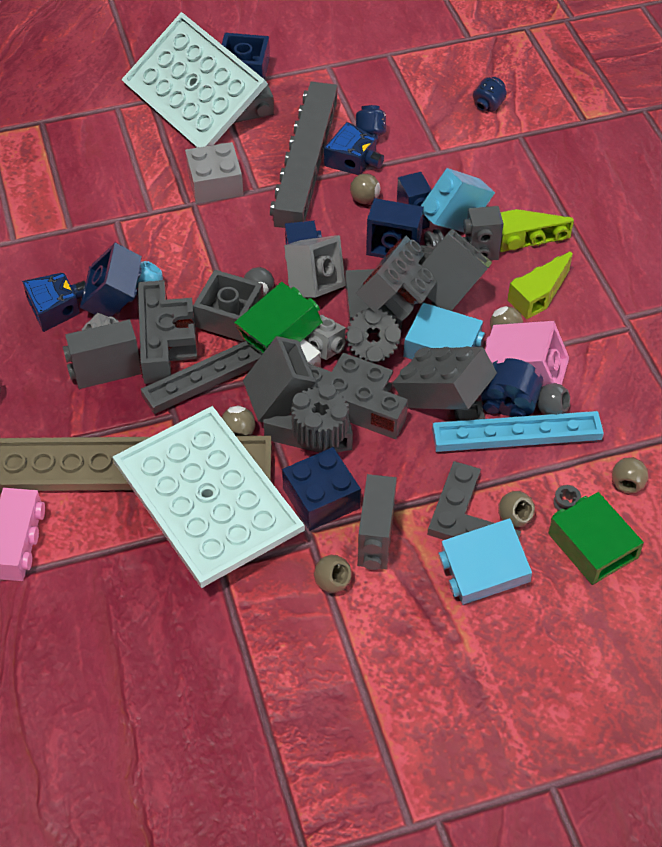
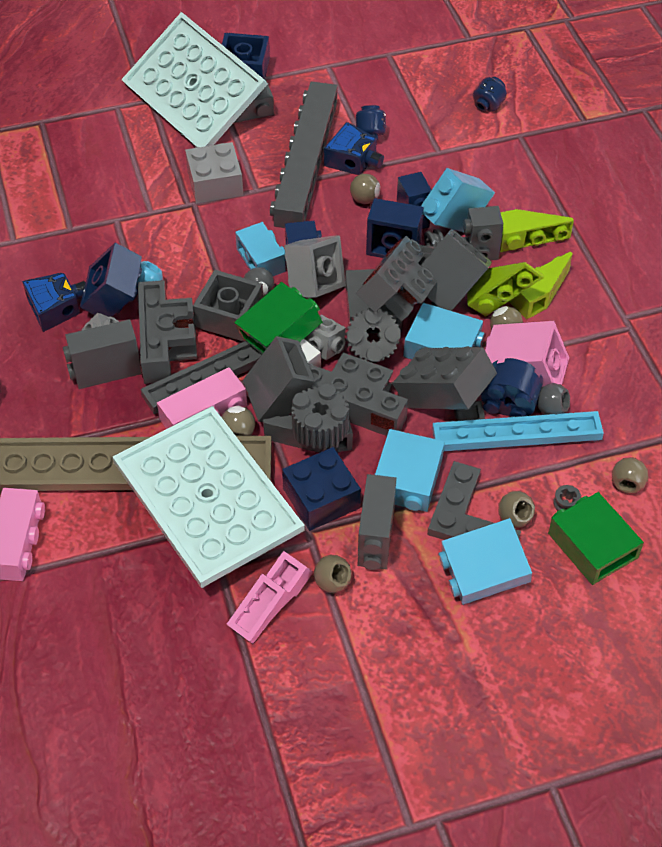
(219, 390): none -> bright pink brick
(260, 249): none -> medium azure brick
(269, 596): none -> bright pink slope
(415, 464): none -> medium azure brick
(501, 285): none -> lime slope

